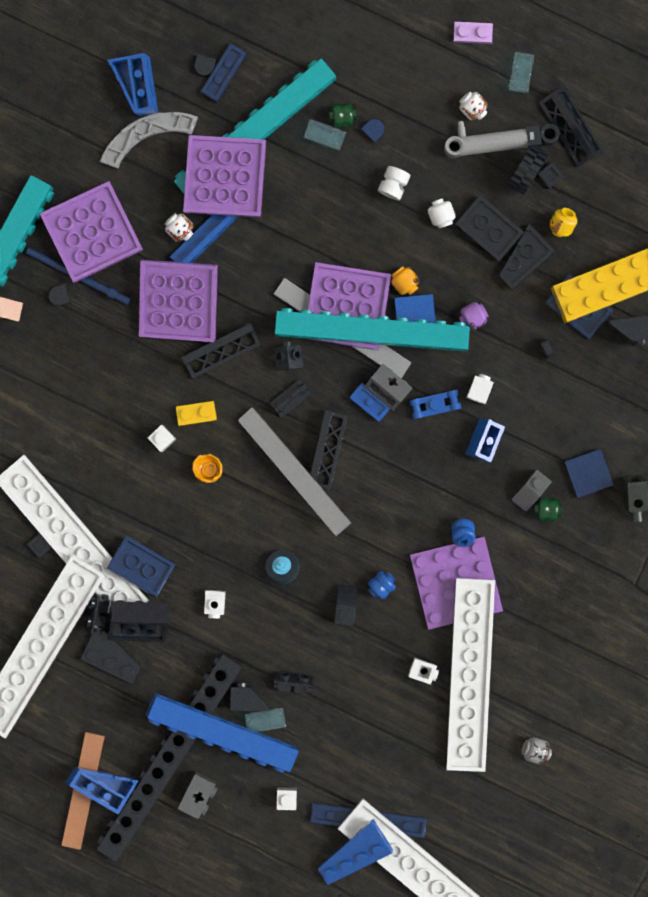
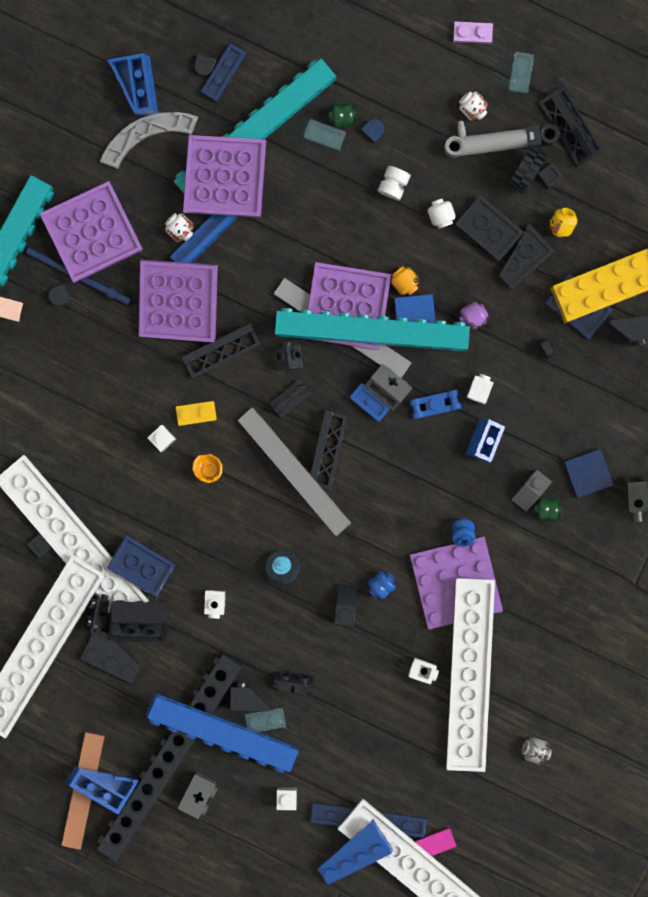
(437, 842): none -> dark pink tile

